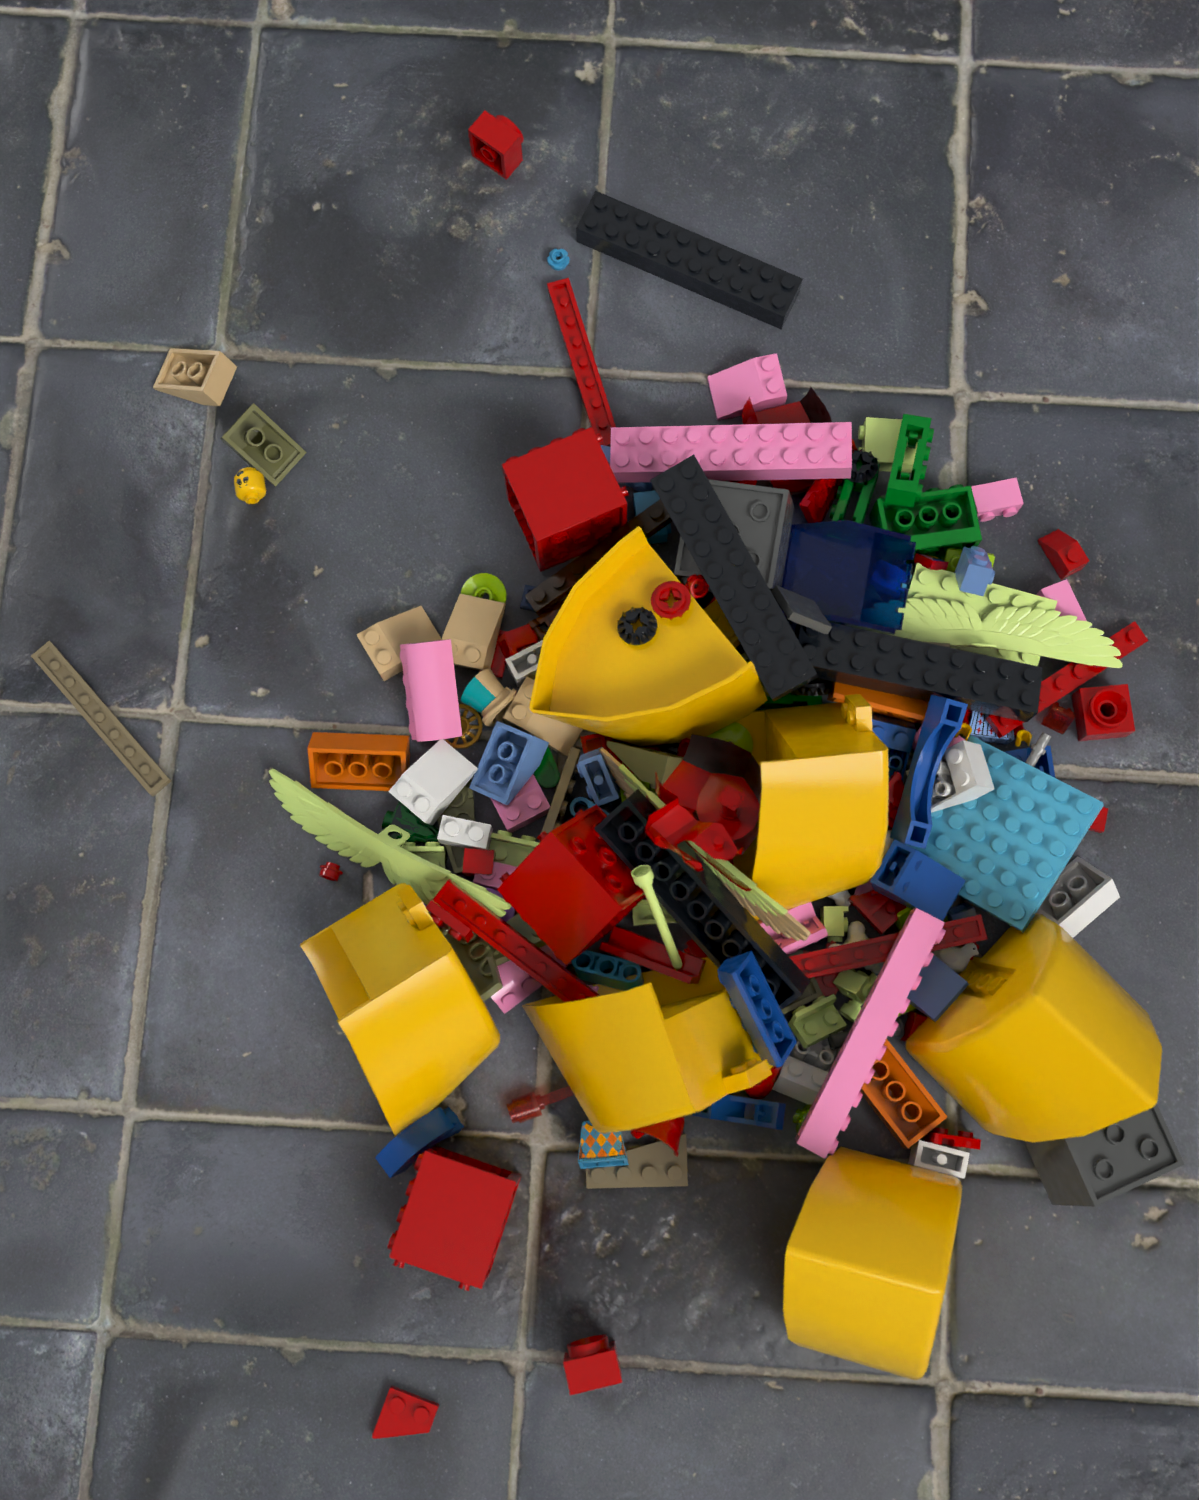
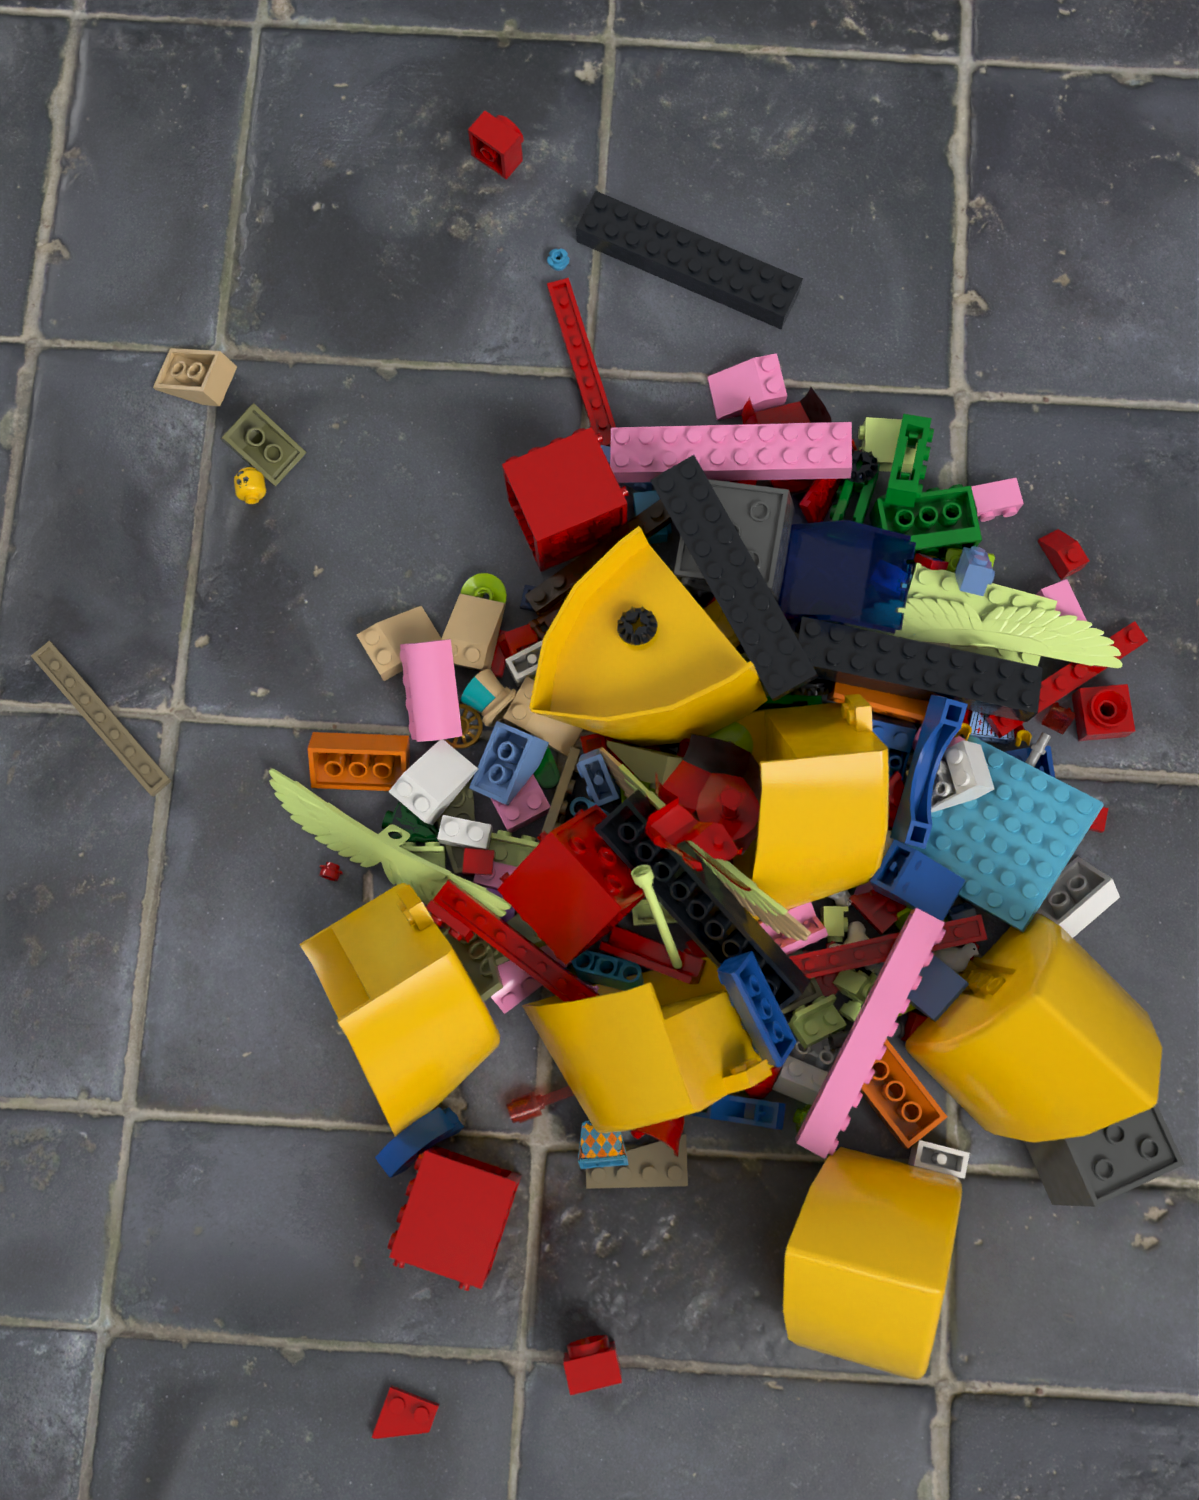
(663, 593): red gear -> none
(702, 587): red plate -> none
(801, 610): dark grey tile -> none
(964, 1139): red wing -> none

